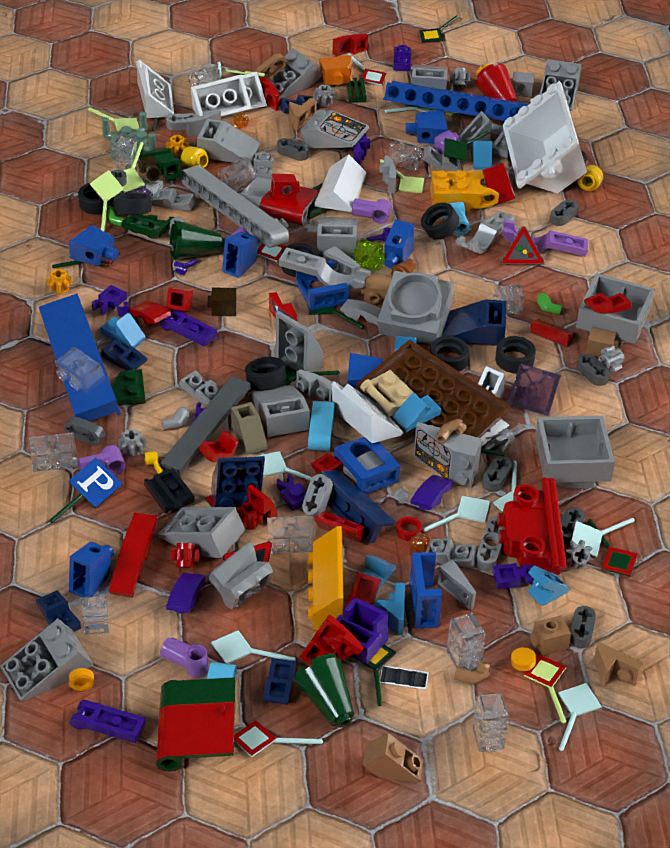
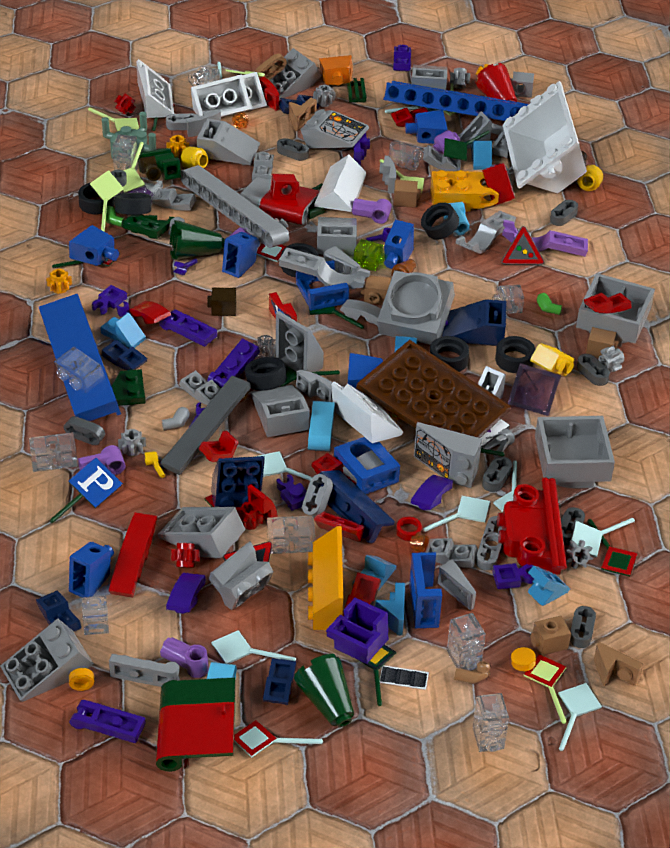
(125, 104): none -> red gear
(142, 670): none -> light grey plate
(169, 490): black plate -> none
(179, 298): red brick -> none
(235, 362): none -> dark purple plate
(239, 173): clear piece -> none
(248, 428): dark tan slope -> none
(266, 345): none -> clear gear
(332, 639): red slope -> none
(350, 43): red slope -> none
(371, 76): piece -> none
(391, 388): tan plate -> none
(392, 760): medium nougat slope -> none
(404, 116): none -> red slope
(406, 193): none -> medium nougat brick
(415, 411): dark azure slope -> none
(434, 35): piece -> none
(448, 428): medium nougat arm -> none
(551, 332): red slope -> none
(552, 360): none -> yellow brick
(567, 74): light grey slope -> none

